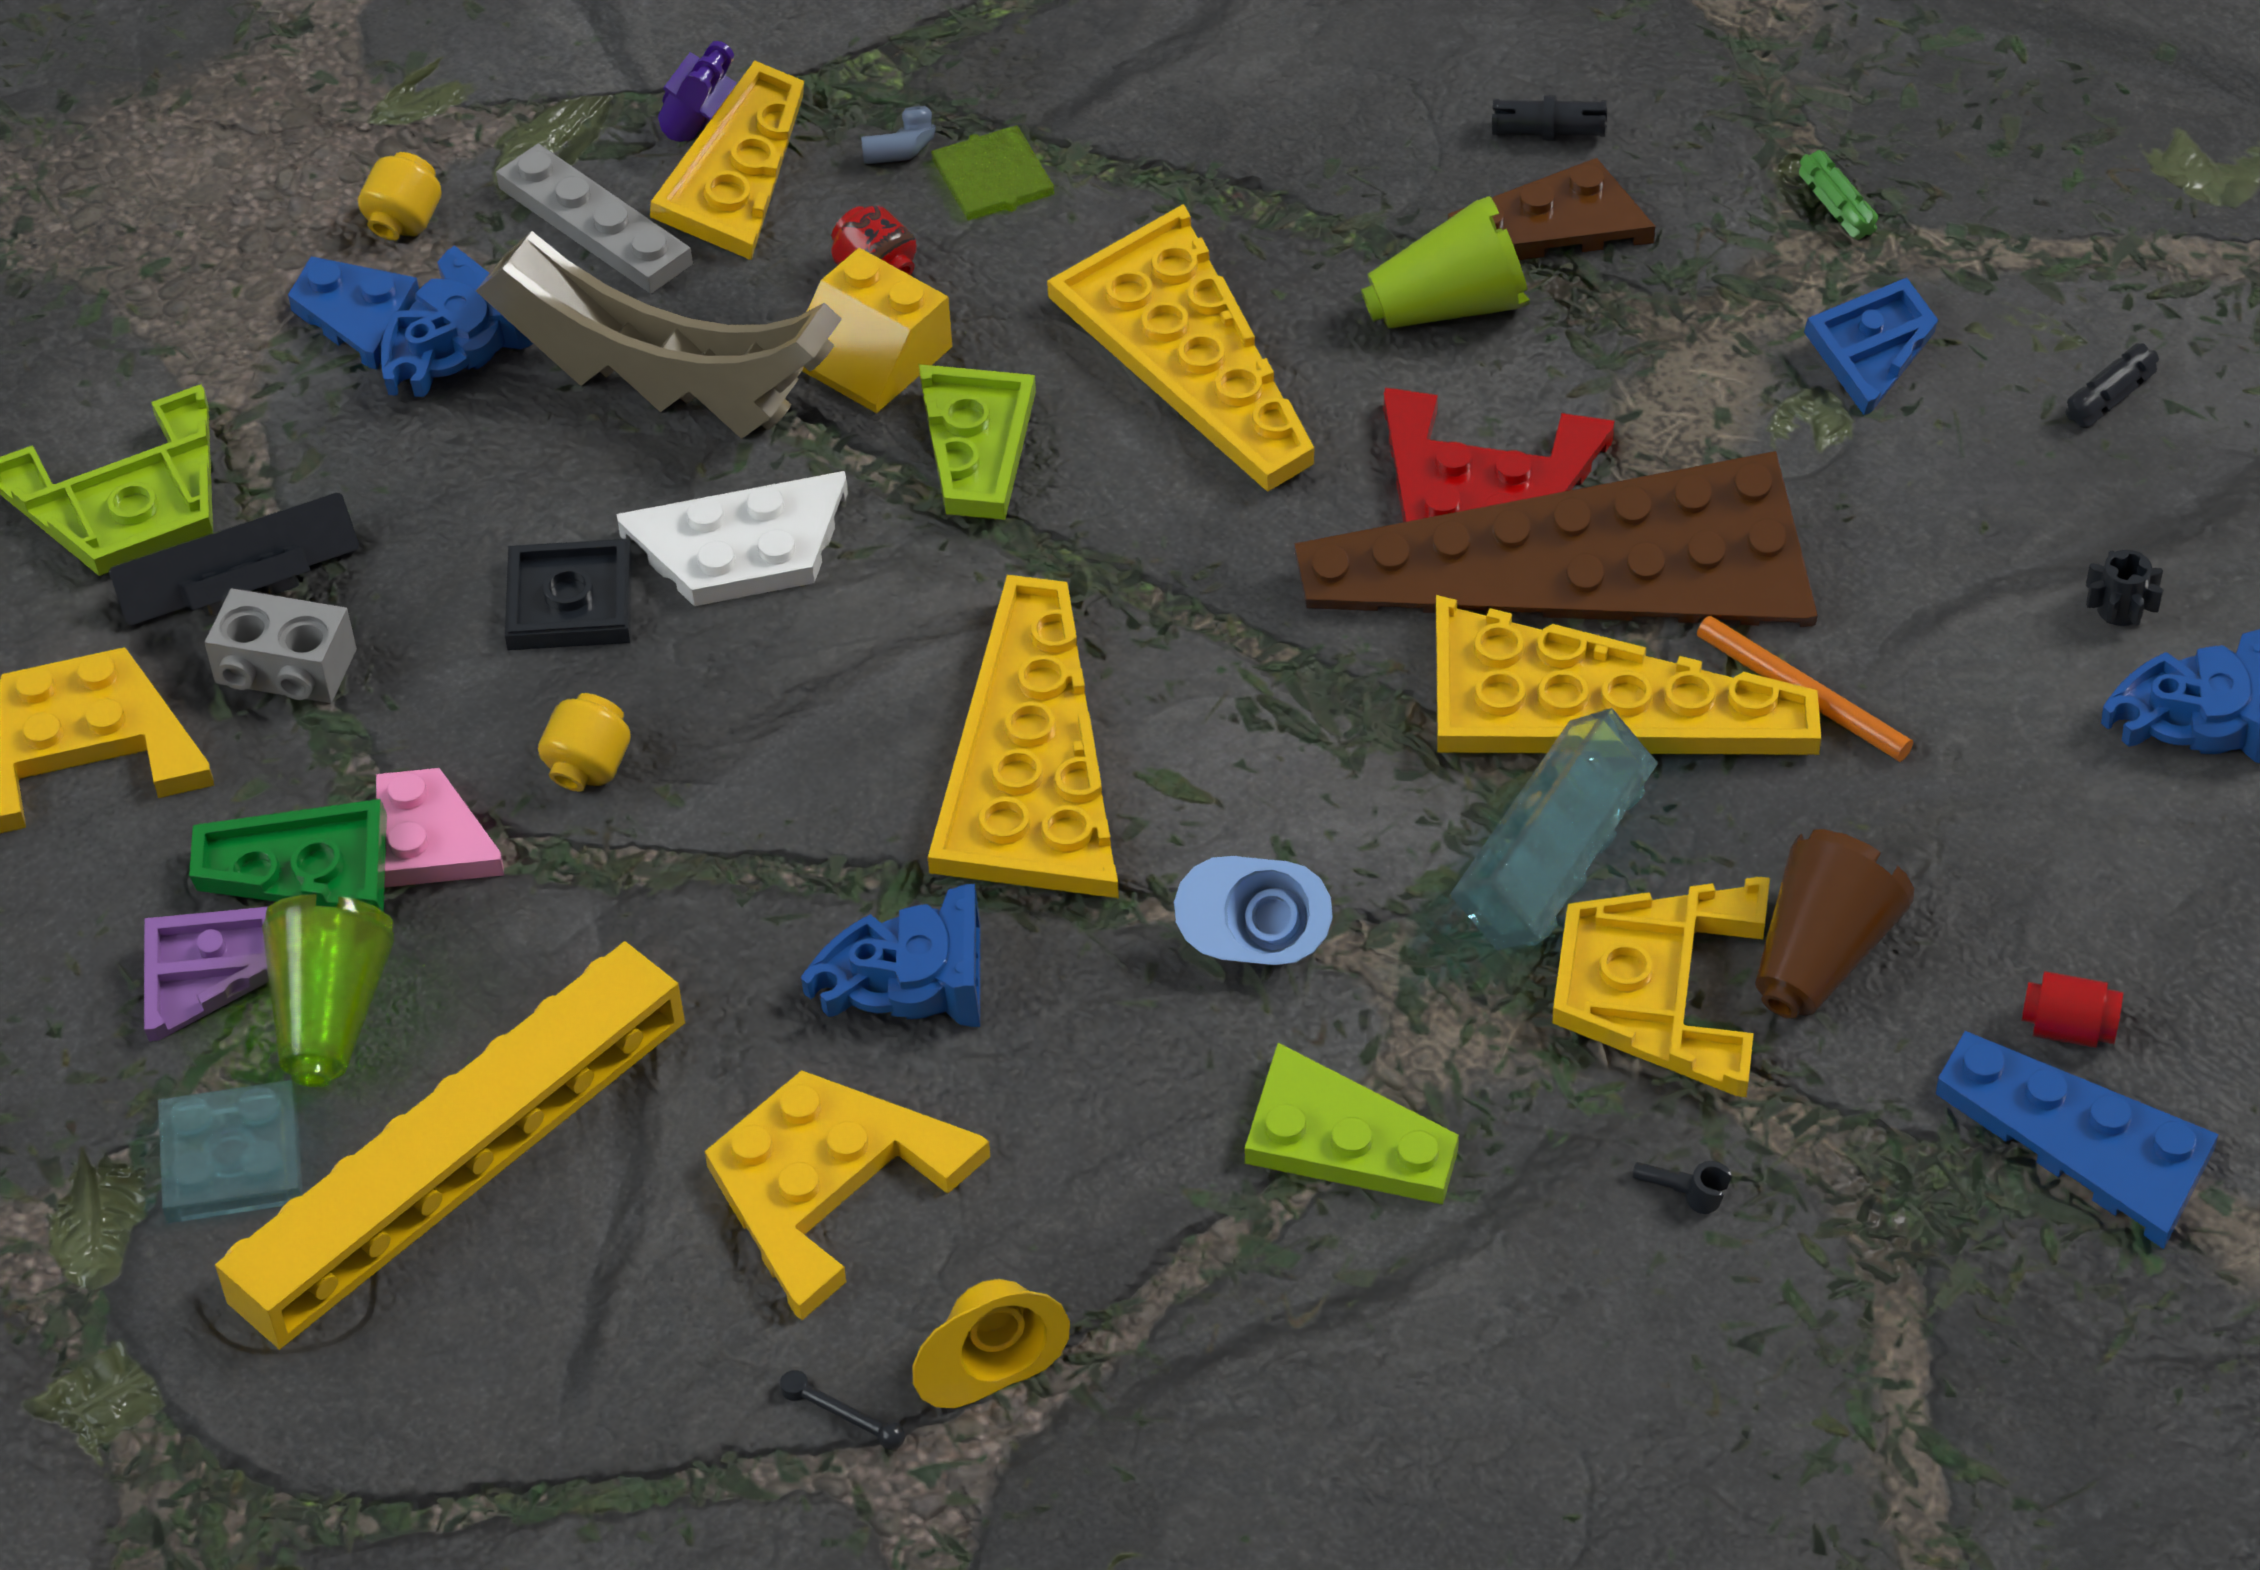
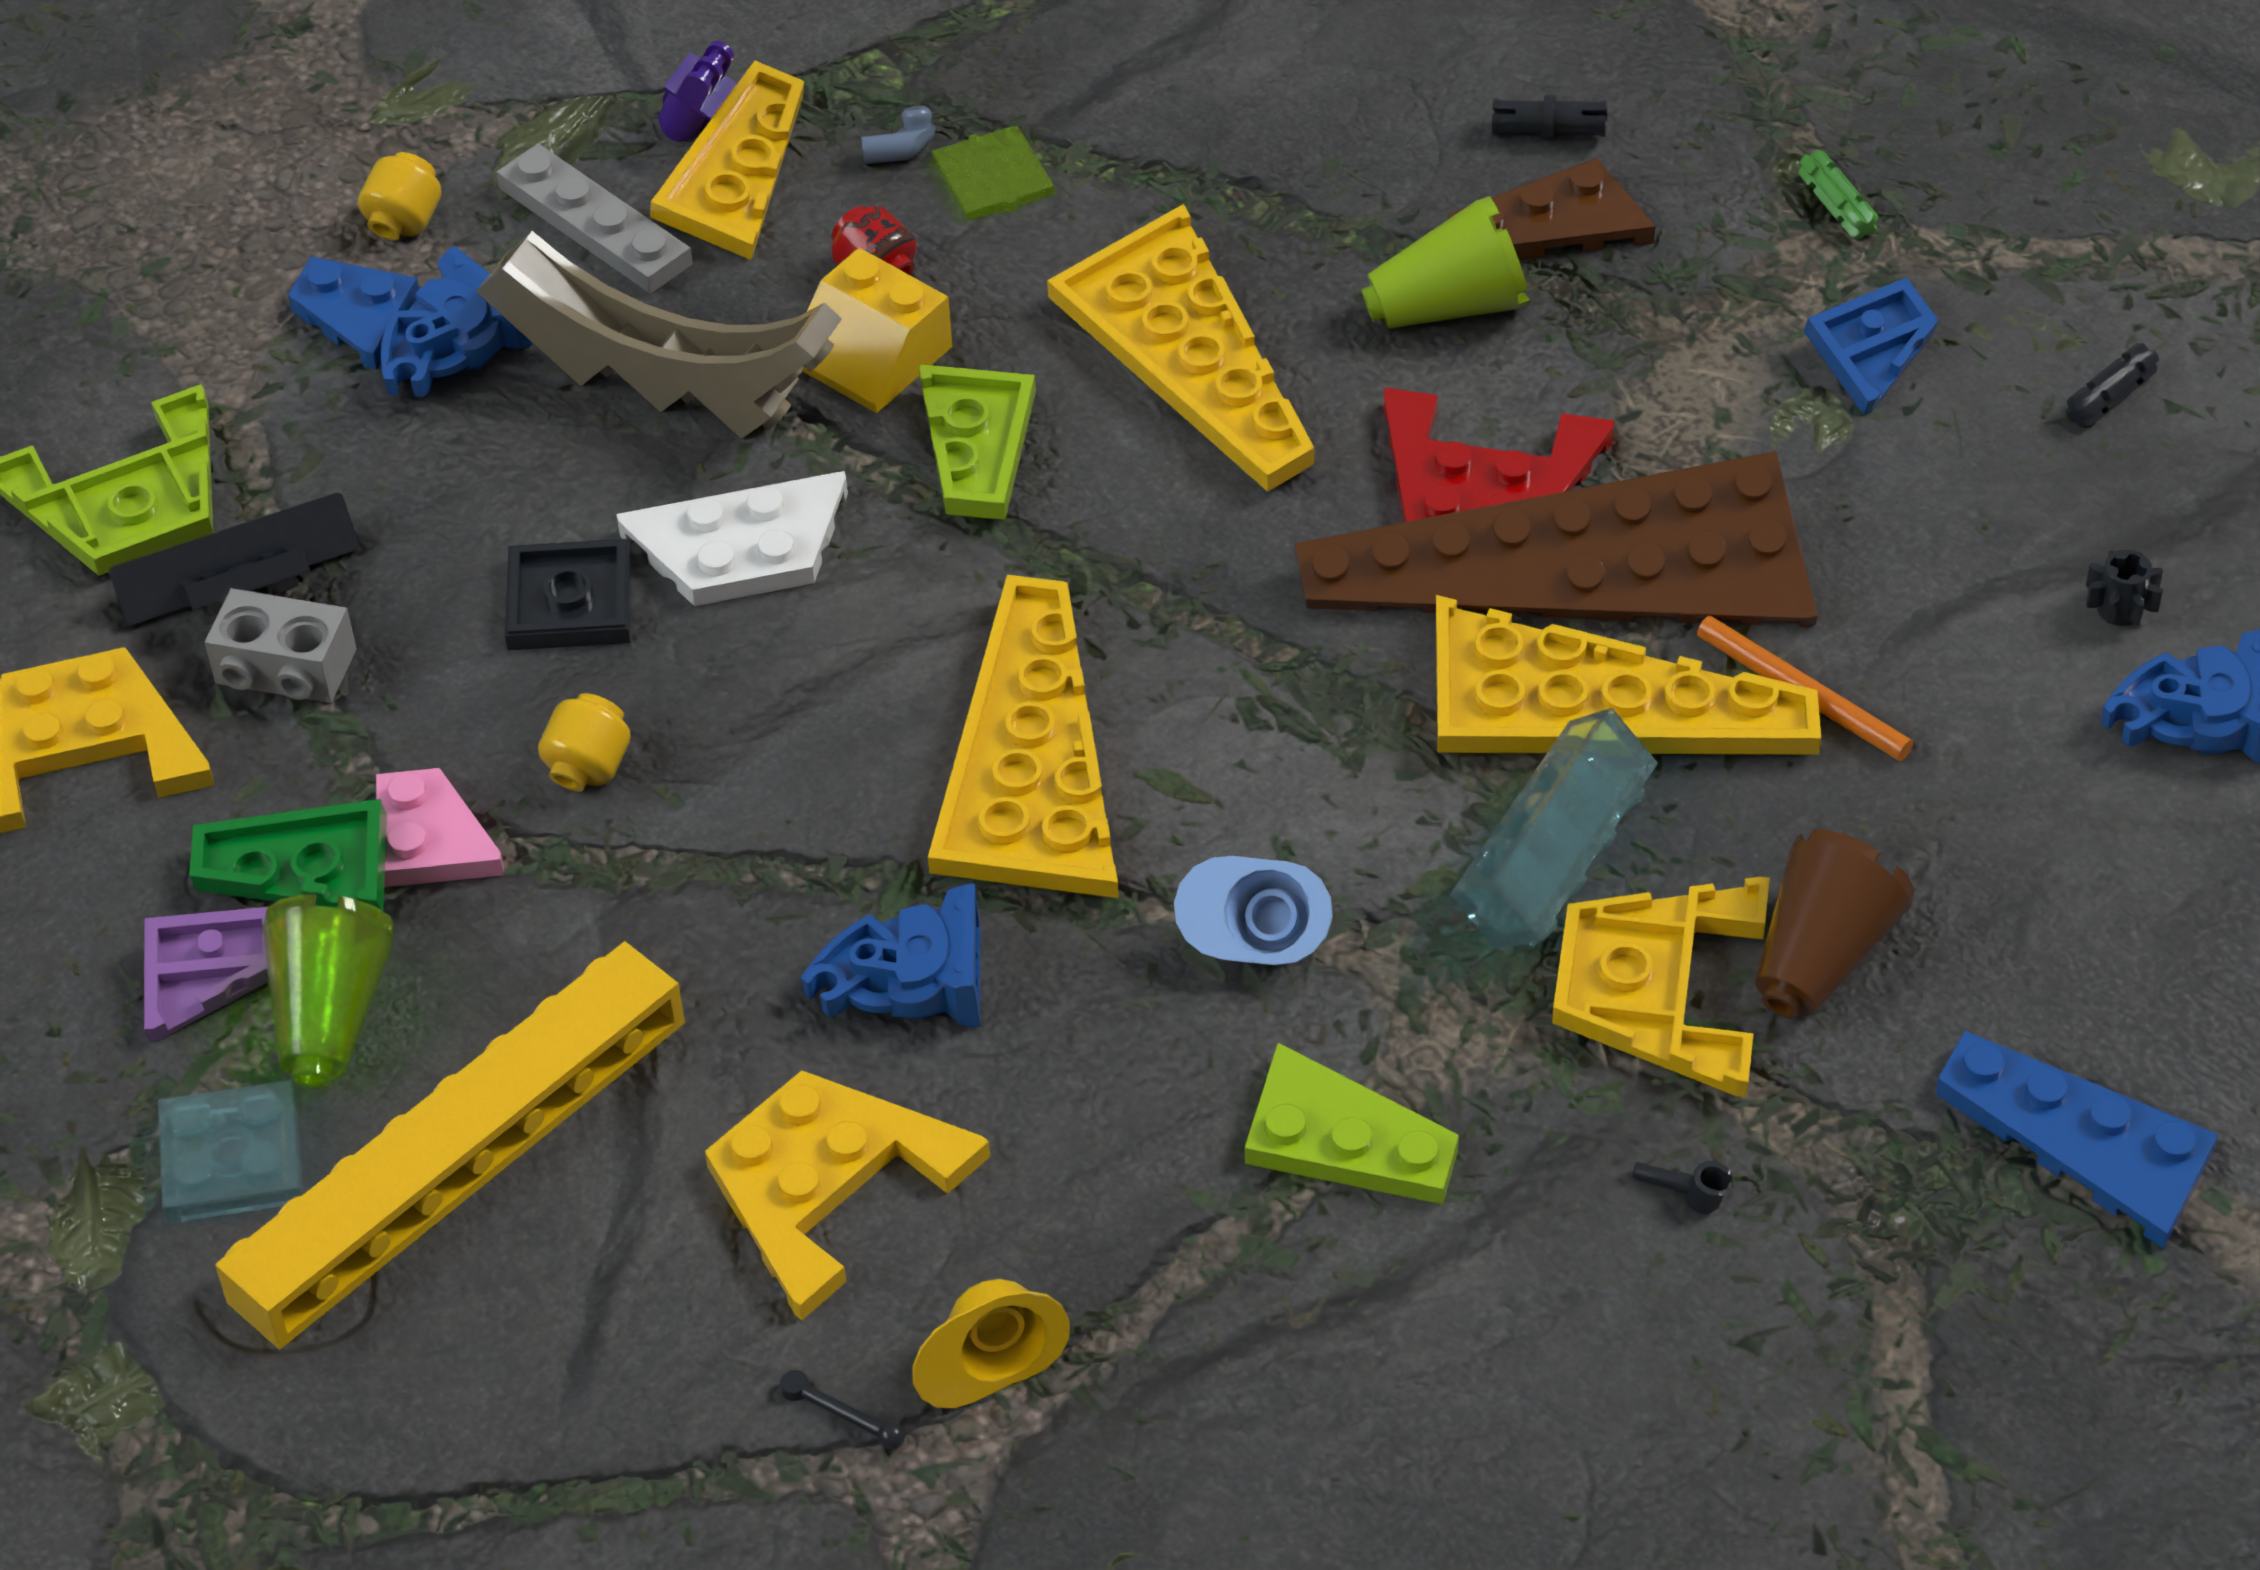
(2073, 1009): red brick -> none

